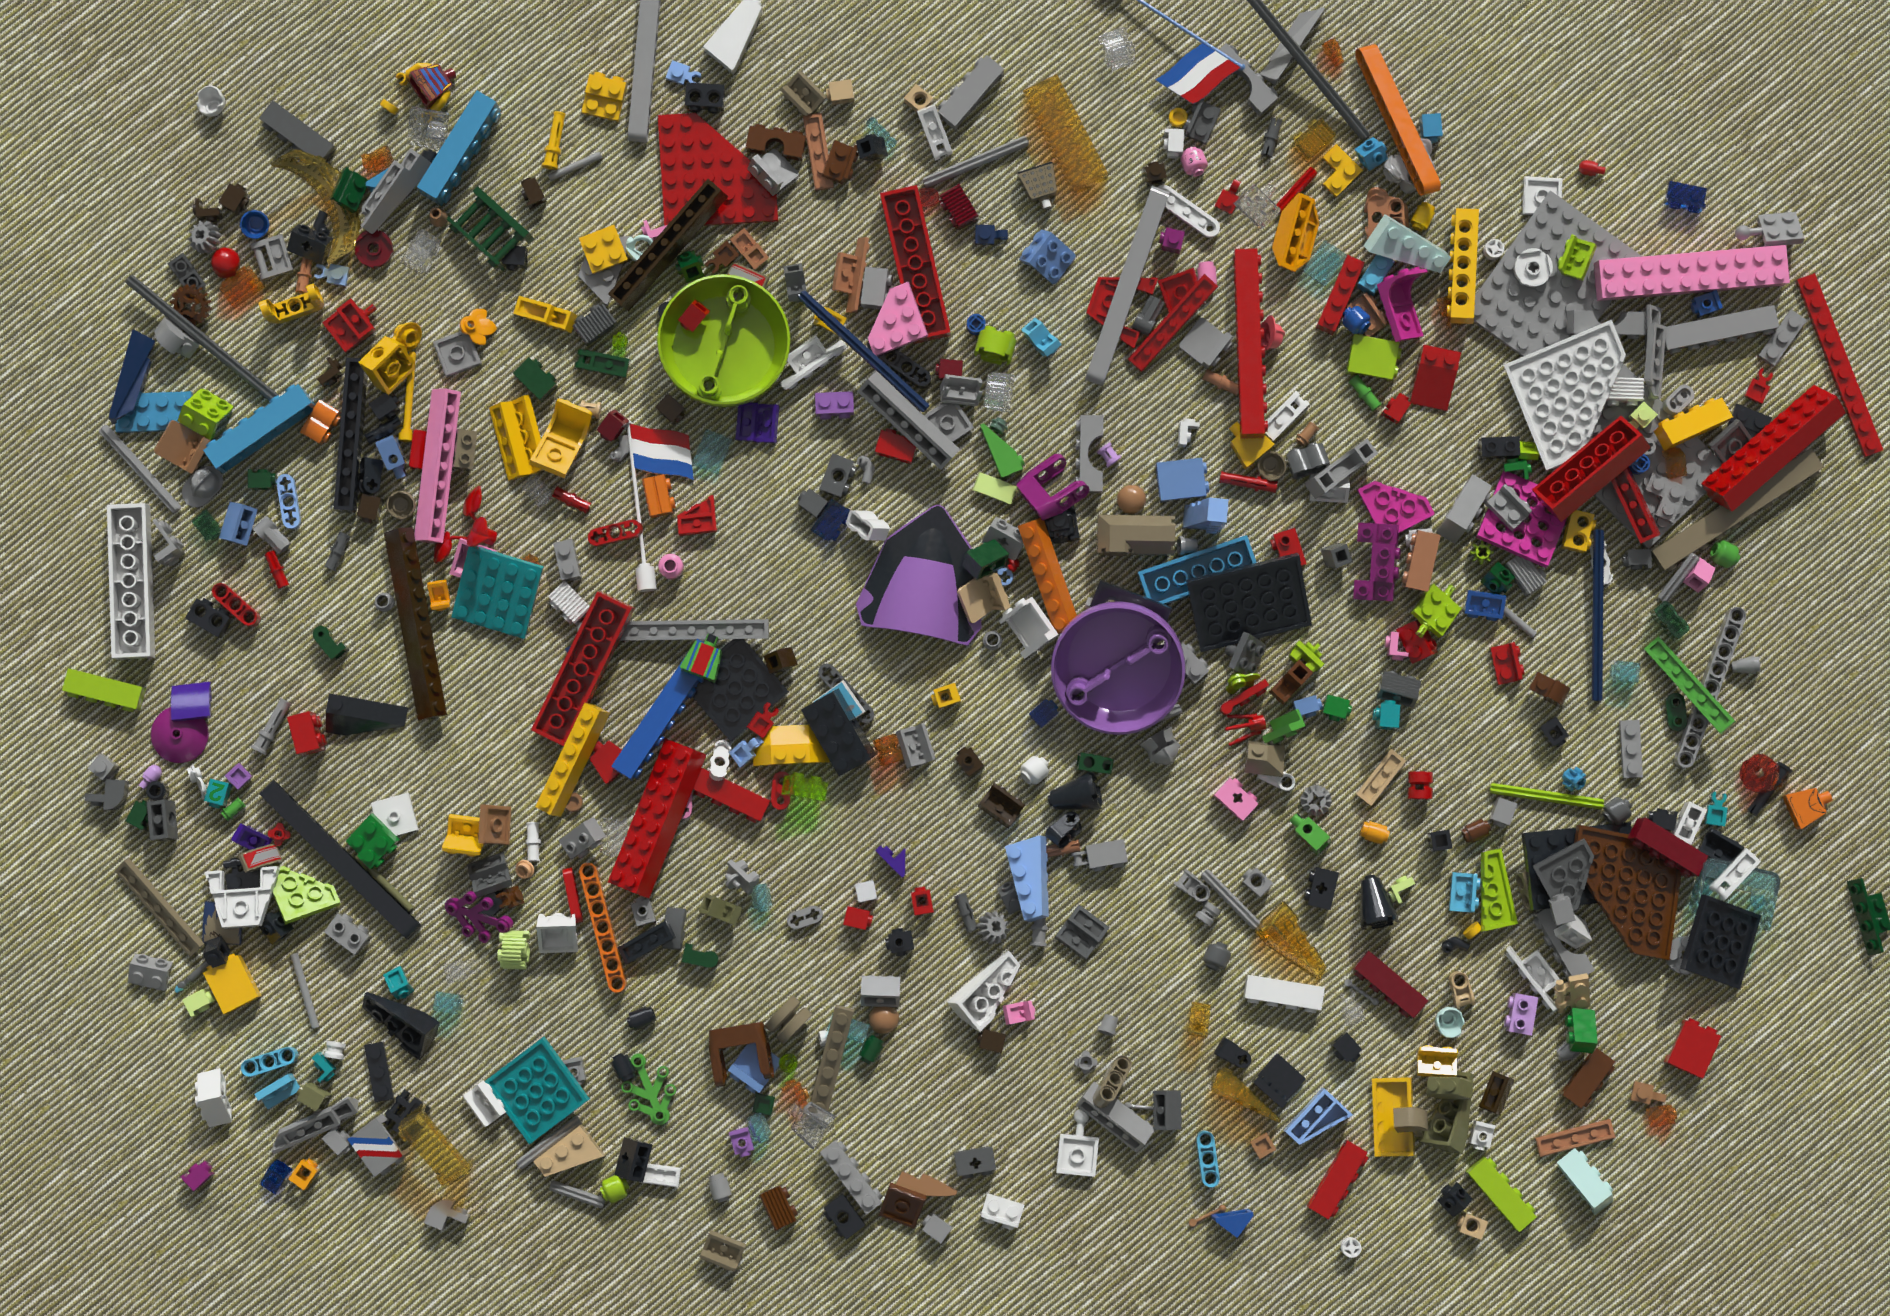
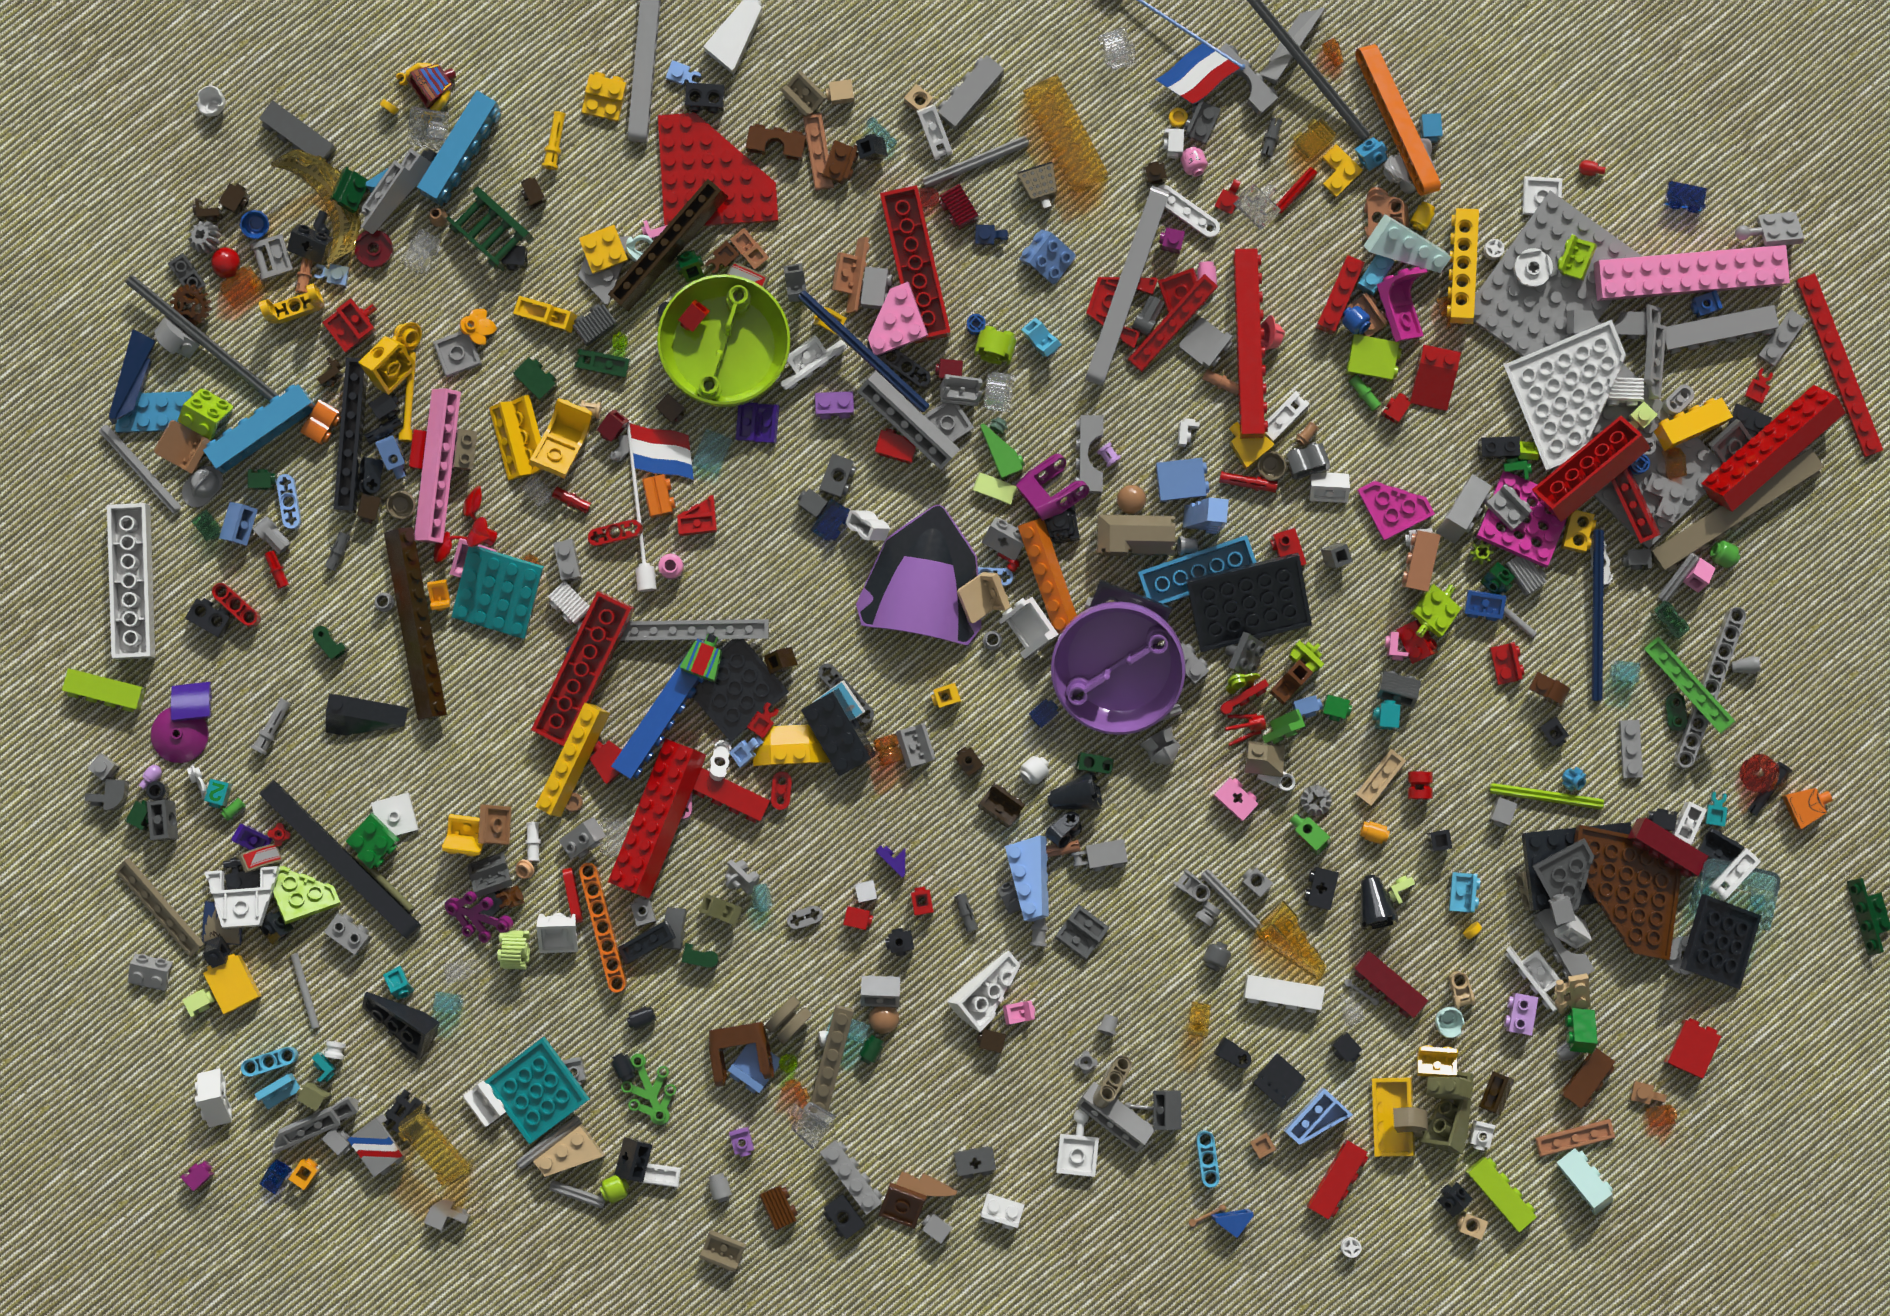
(174, 550): light grey bracket -> none
(193, 976): dark grey piece -> none
(238, 776): medium lavender plate -> none
(307, 733): red brick -> none
(377, 160): clear orange bracket -> none
(379, 1071): black plate -> none
(574, 166): light grey bar -> none
(759, 1128): clear light blue brick -> none
(763, 1104): dark green tile -> none
(772, 171): light grey bracket -> none
(805, 788): clear neon green brick -> none
(868, 468): light grey arm -> none
(985, 559): dark green brick -> none
(995, 932): light grey gear -> none
(1233, 1089): clear yellow wedge -> none
(1296, 233): light orange wedge -> none
(1324, 263): clear light blue plate -> none
(1341, 468): light grey arch -> none
(1383, 562): magenta bracket -> none
(1453, 943): black arm -> none
(1476, 831): reddish brown brick -> none
(1496, 895): lime wing -> none
(1617, 811): dark grey head -> none

